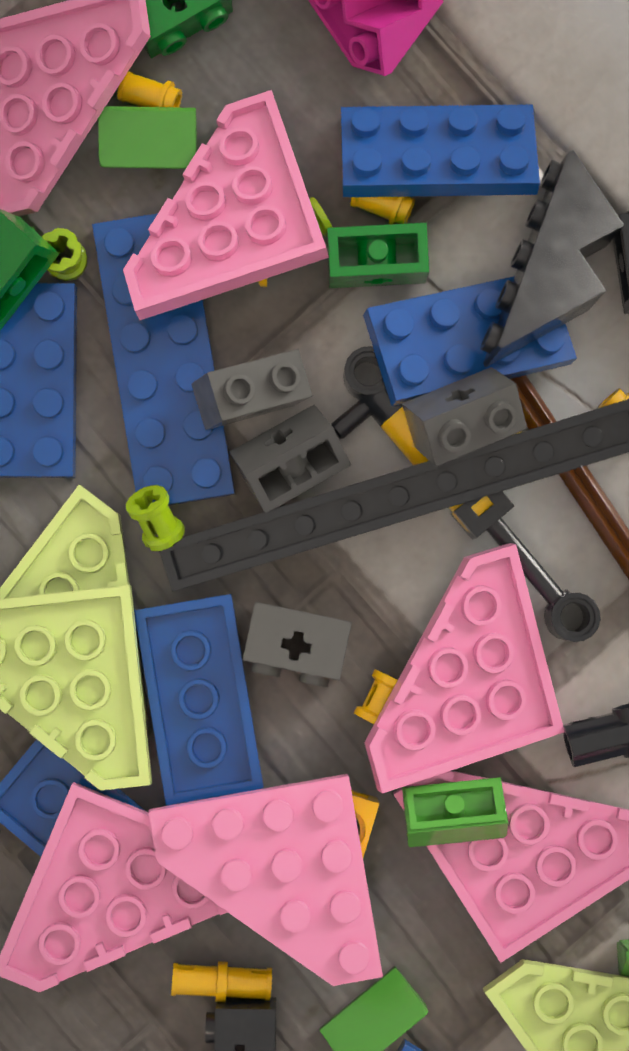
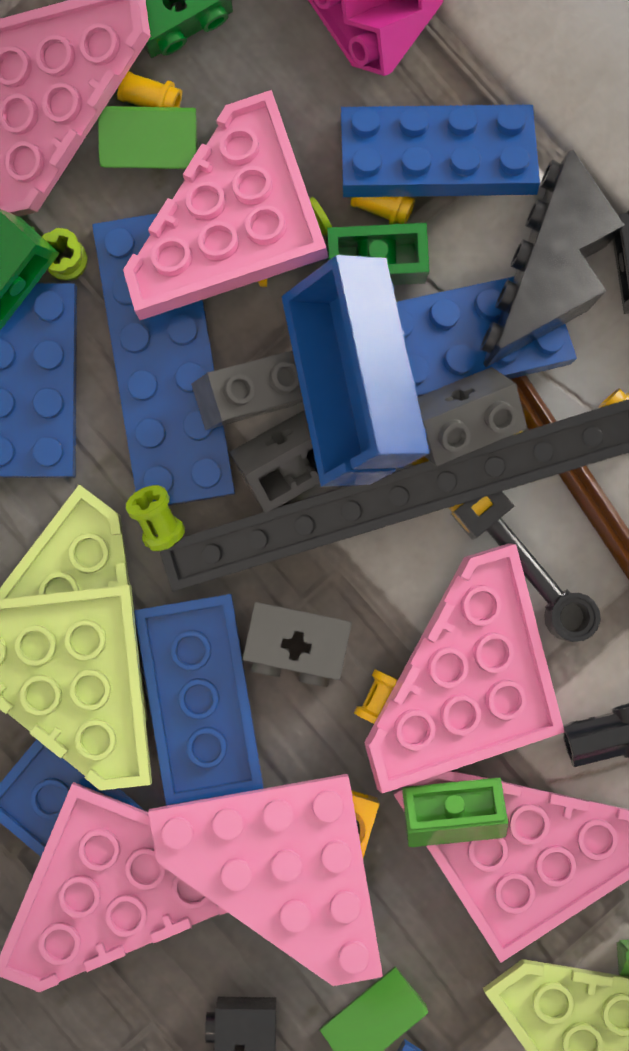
(221, 981): yellow pin -> none
(354, 372): none -> blue piece

